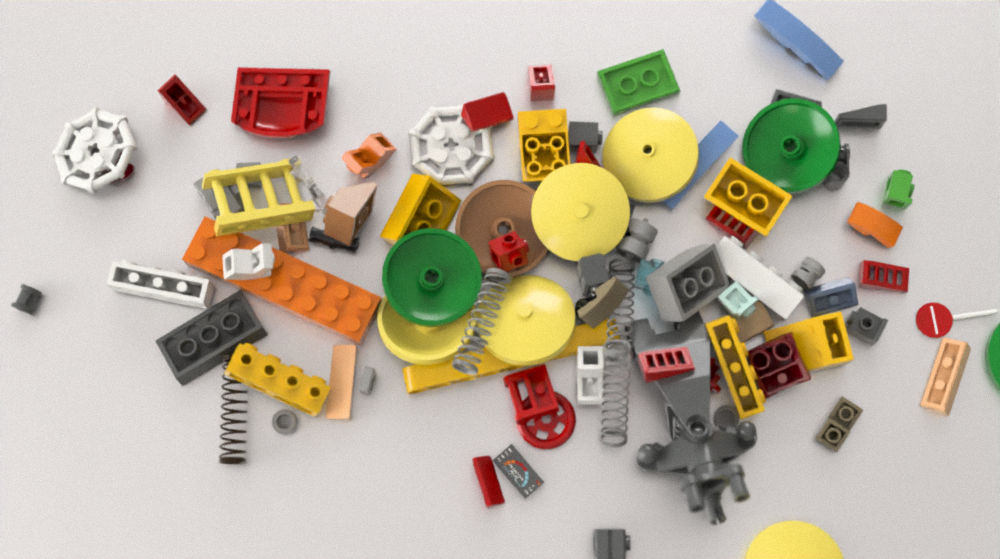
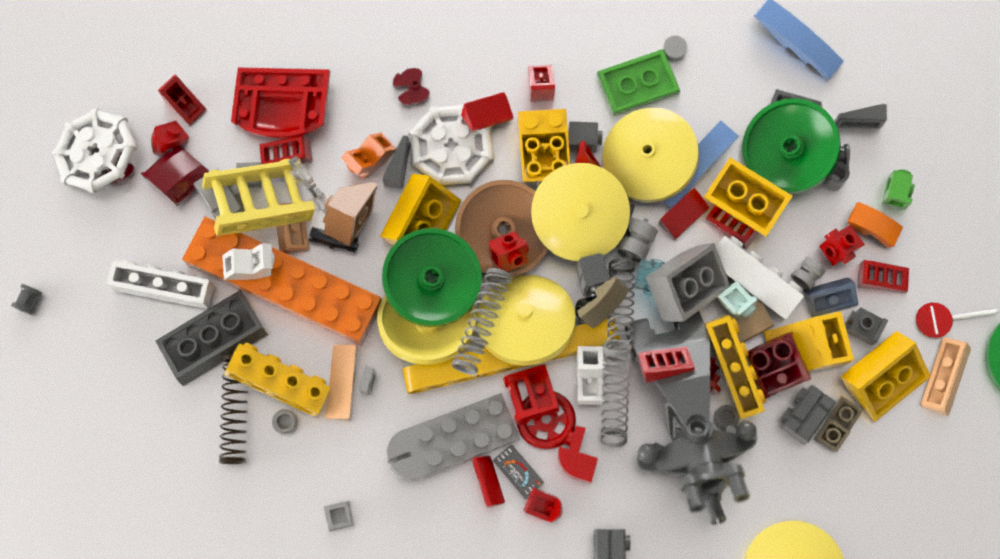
(167, 137): none -> red plate
(176, 174): none -> dark red slope
(305, 149): none -> red slope
(339, 516): none -> light grey tile
(396, 170): none -> dark grey slope
(416, 93): none -> dark red piece
(452, 438): none -> light grey plate
(543, 505): none -> red plate
(572, 462): none -> red brick
(675, 48): none -> light grey tile
(684, 214): none -> red slope
(807, 414): none -> dark grey brick
(841, 245): none -> red brick
(886, 375): none -> yellow slope

